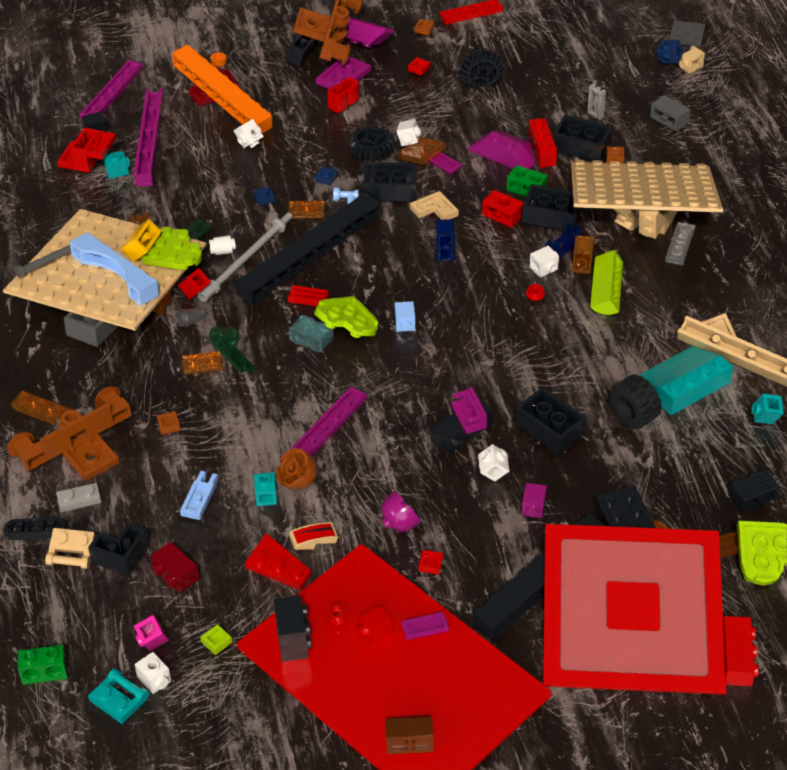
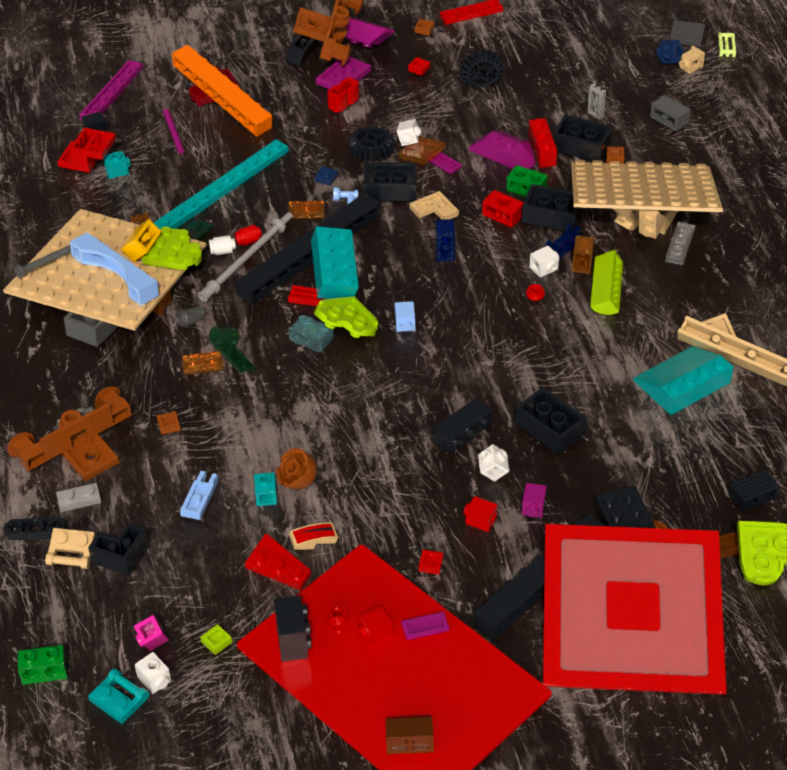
(38, 407): clear orange plate -> none
(149, 138): magenta tile -> none
(173, 130): none -> magenta bar
(174, 567): dark red brick -> none
(194, 283): red brick -> none
(218, 59): orange tile -> none
(222, 185): none -> teal plate
(247, 235): none -> red brick
(248, 134): white brick -> none
(263, 196): dark blue plate -> none
(330, 421): magenta tile -> none
(334, 263): none -> teal brick
(398, 514): magenta cylinder -> none
(469, 411): magenta hinge -> none
(480, 513): none -> red brick
(635, 401): black tyre -> none
(720, 43): none -> yellowish green tile
(739, 651): red brick -> none
(767, 409): teal brick -> none

